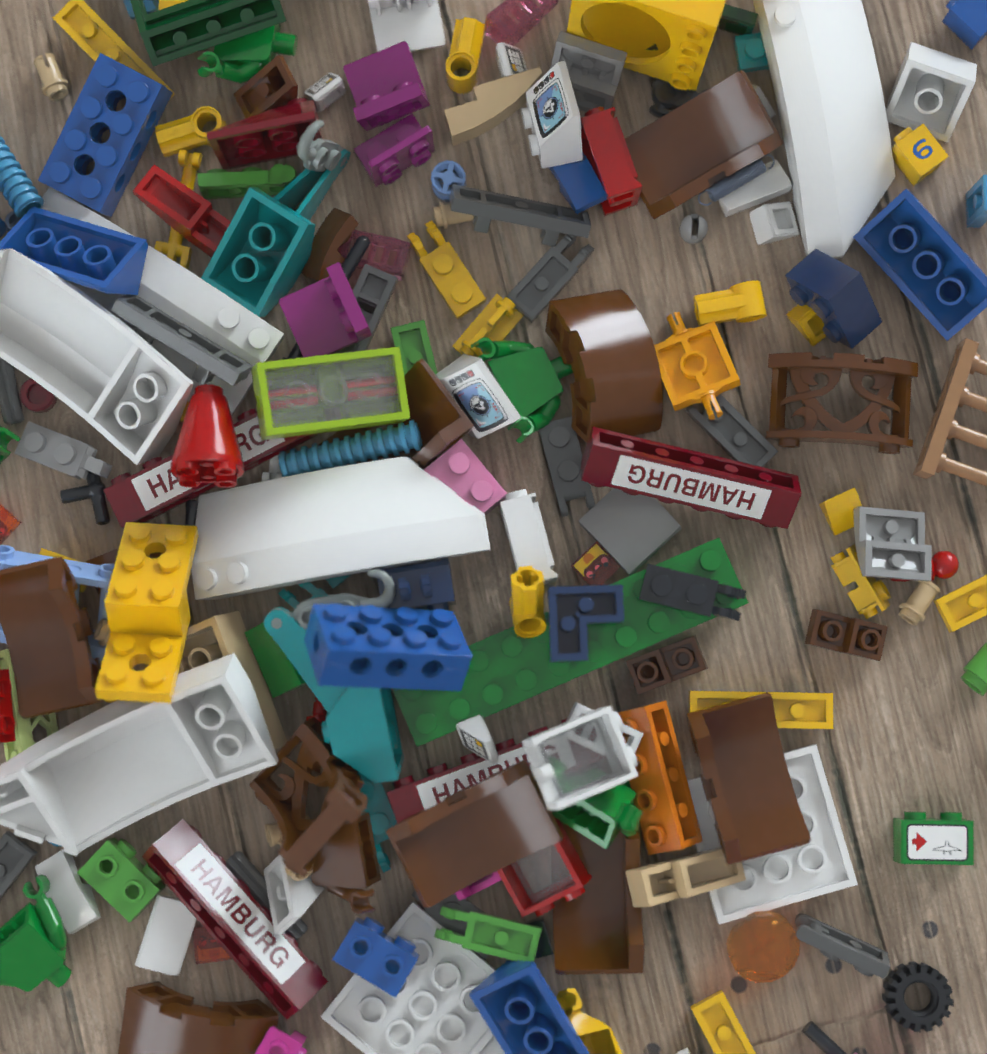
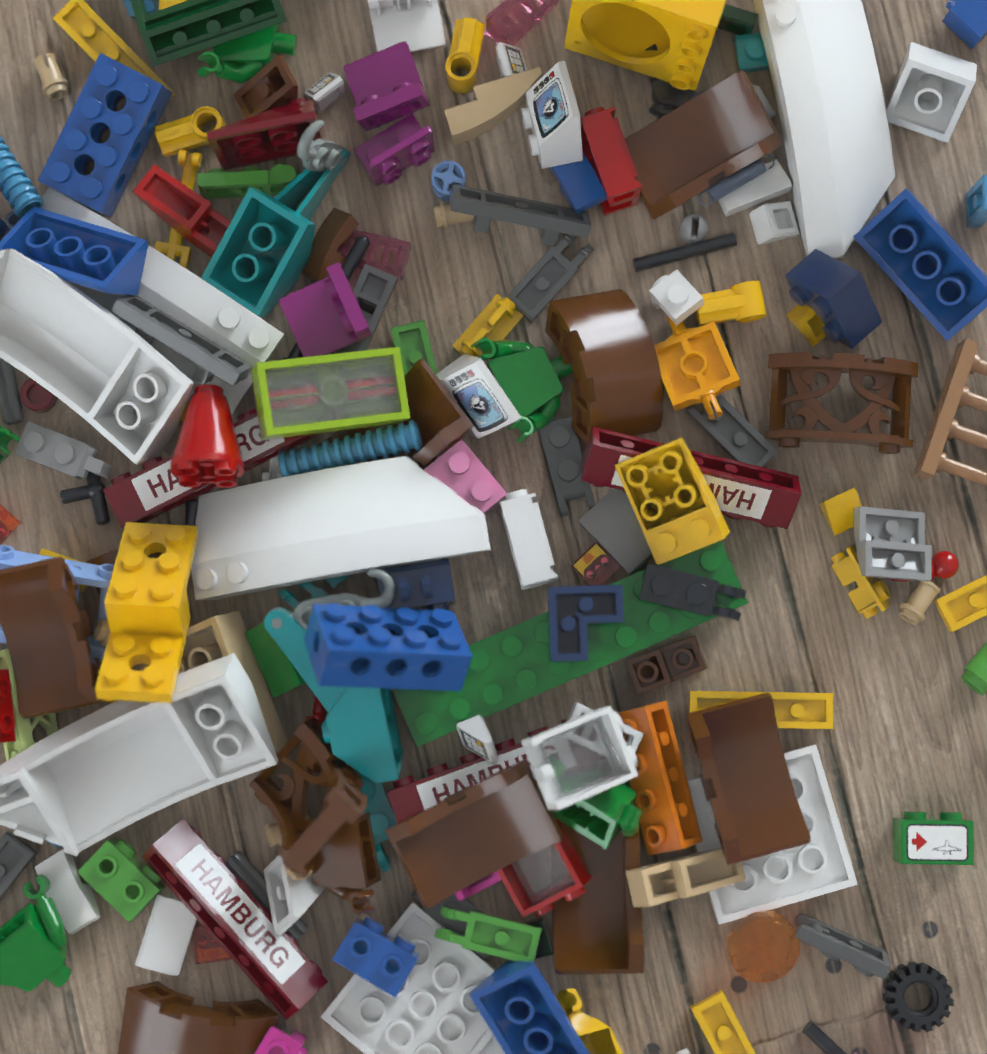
(448, 273): yellow hinge -> none
(527, 602): yellow piece -> none
(591, 68): light grey slope -> none
(672, 501): none -> yellow slope
(675, 296): none -> white bracket
(684, 252): none -> black bar
(846, 635): reddish brown slope -> none
(917, 153): yellow brick -> none

